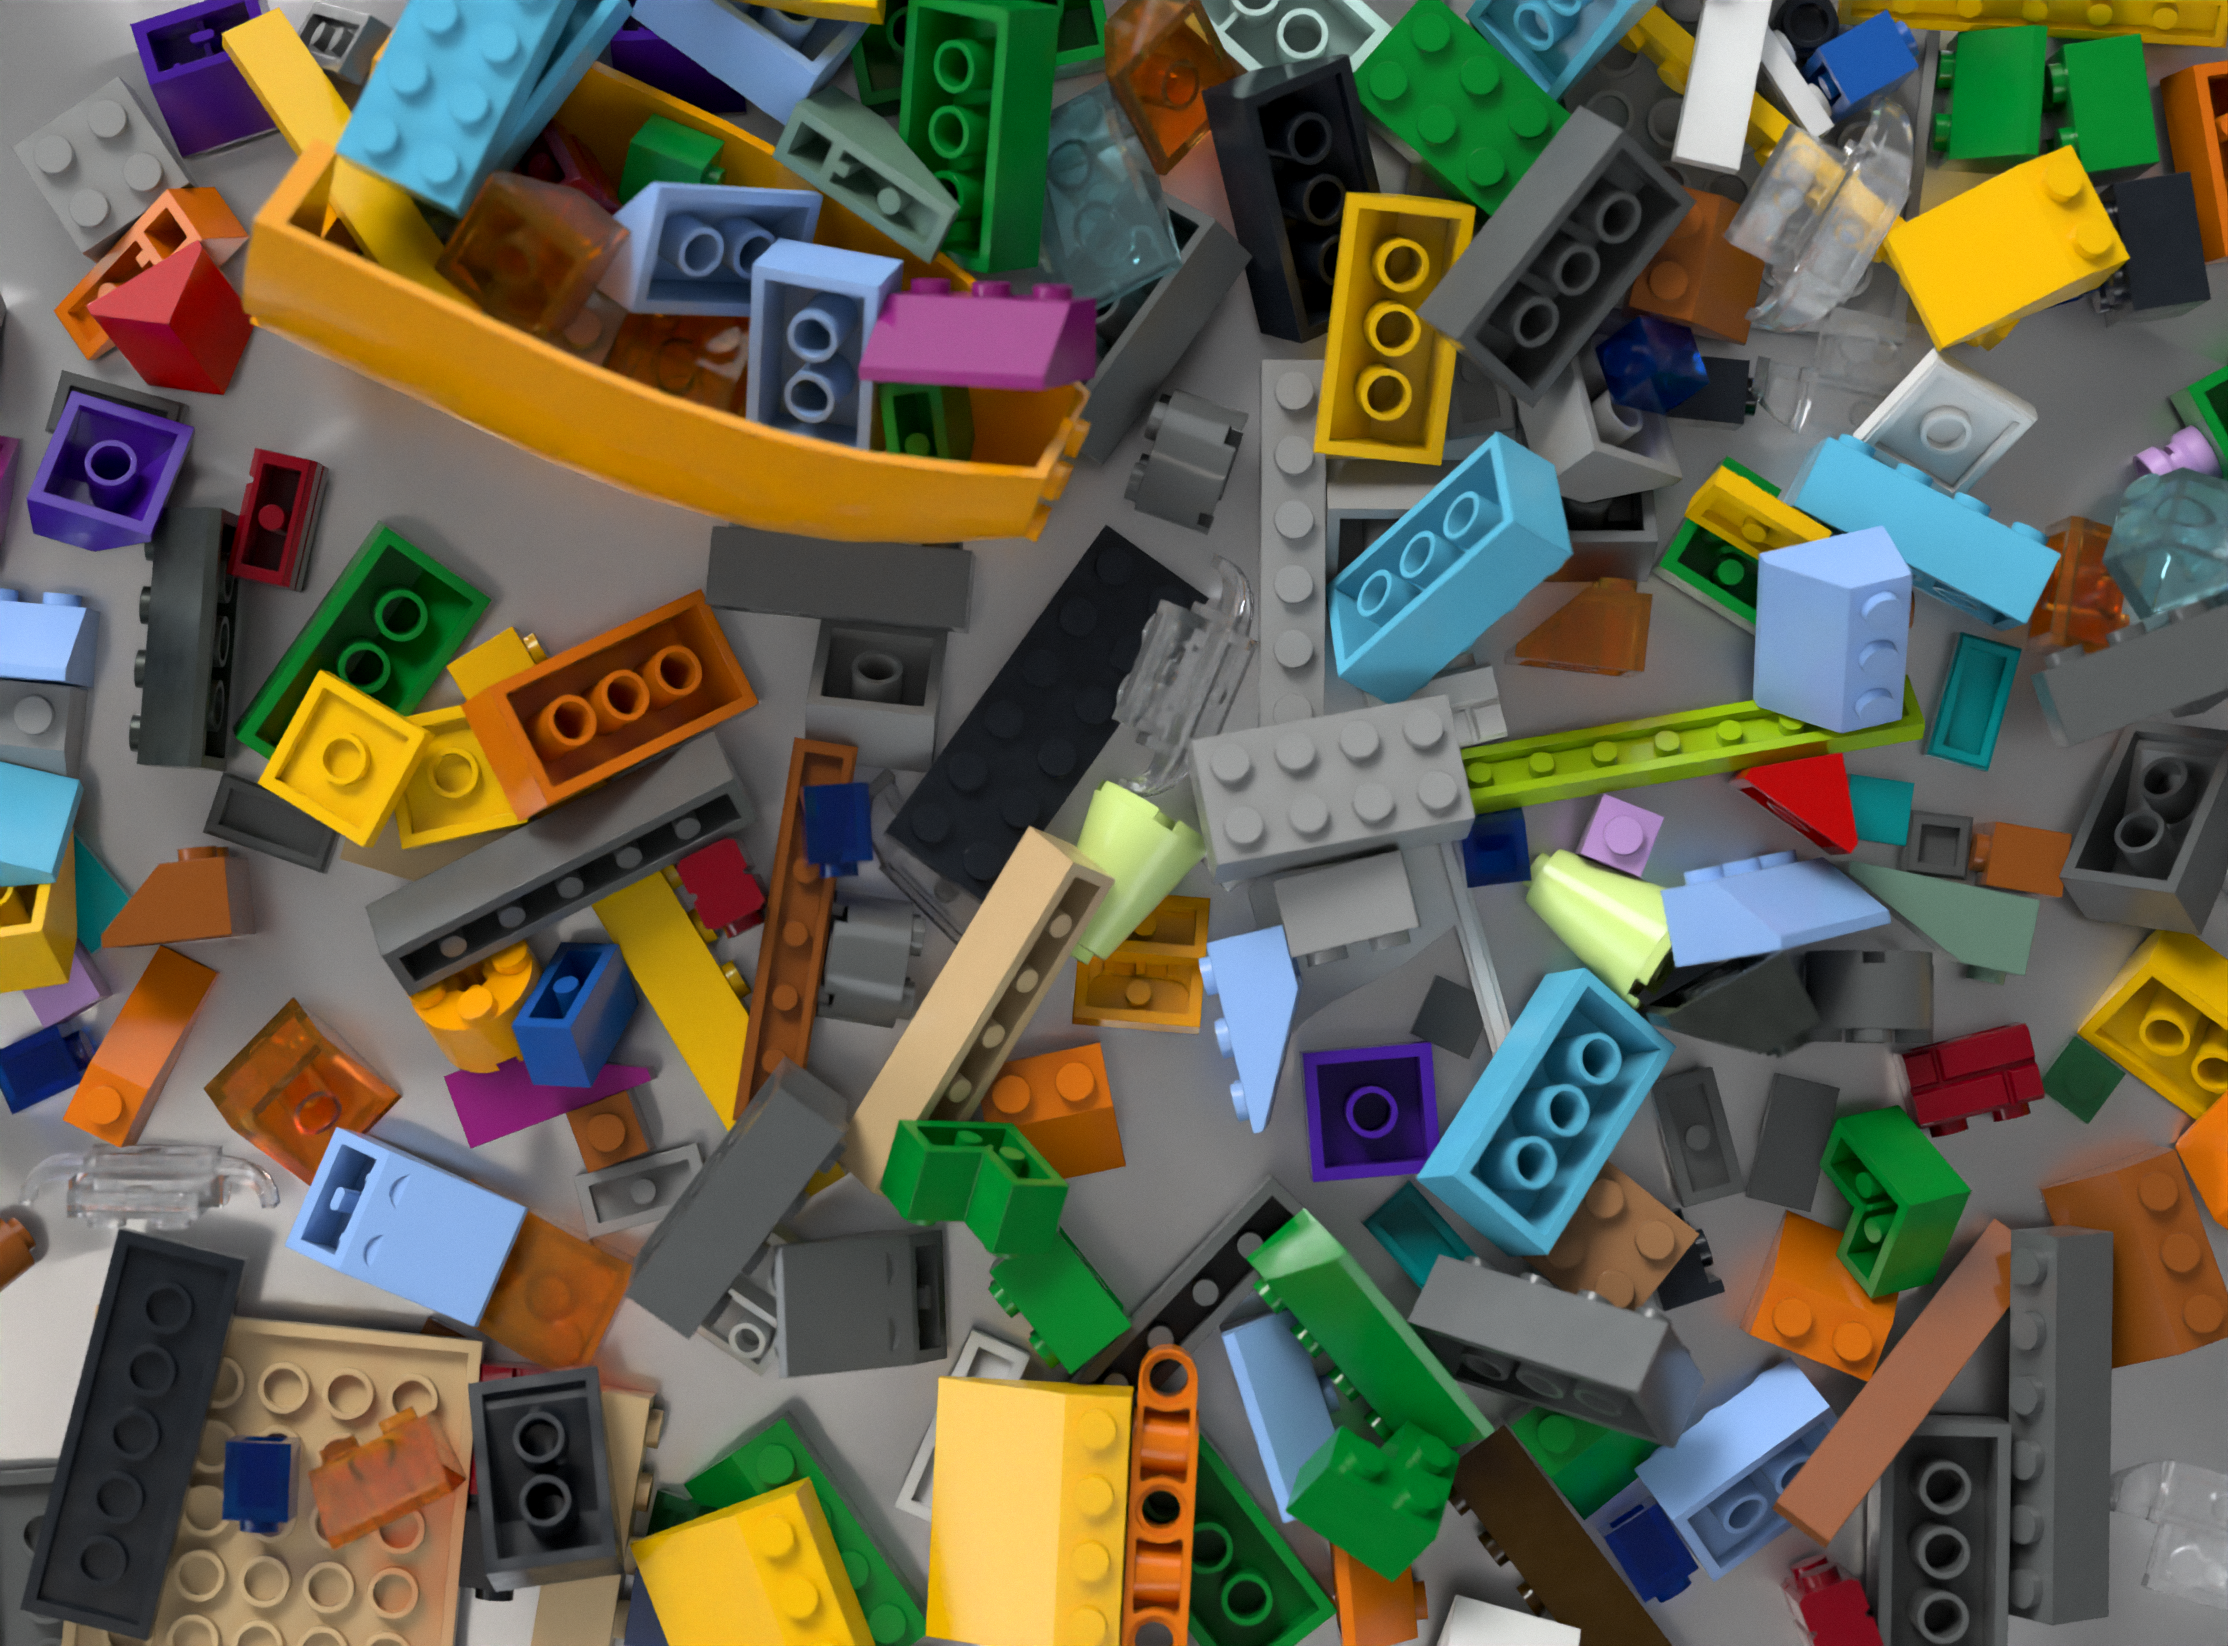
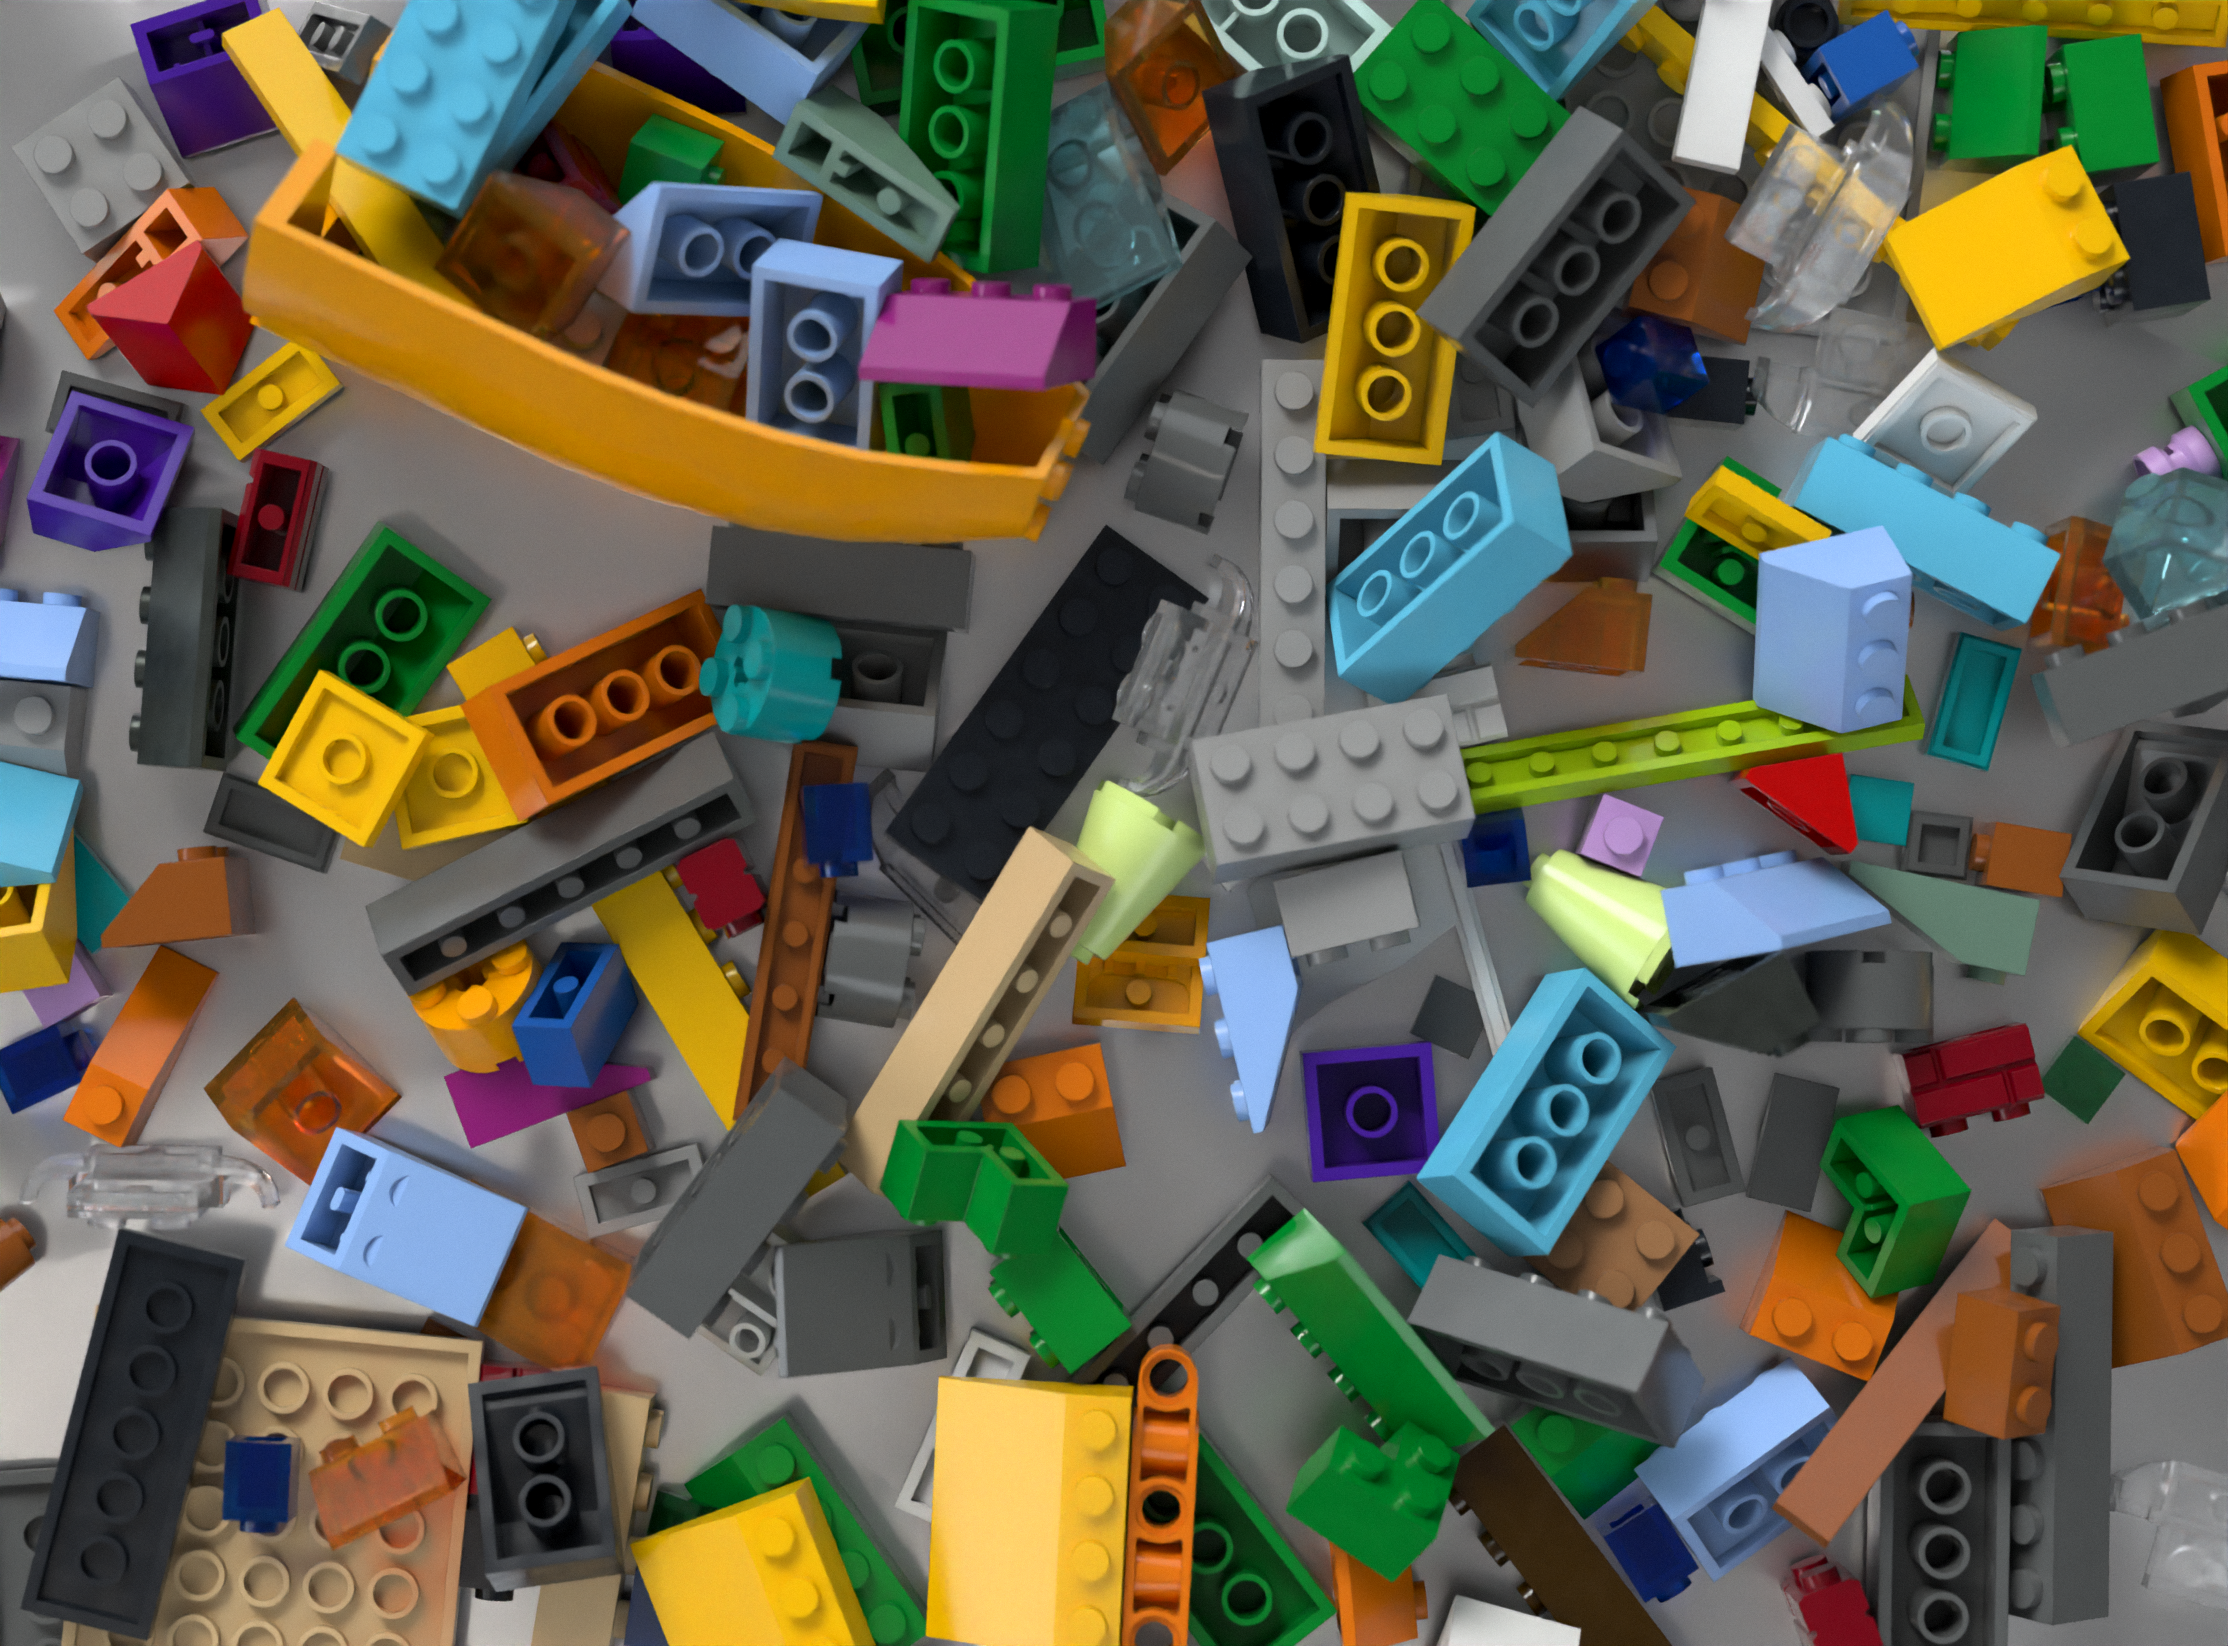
(271, 399): none -> yellow plate
(772, 675): none -> teal brick
(1280, 1395): light blue slope -> none
(2002, 1363): none -> dark orange brick

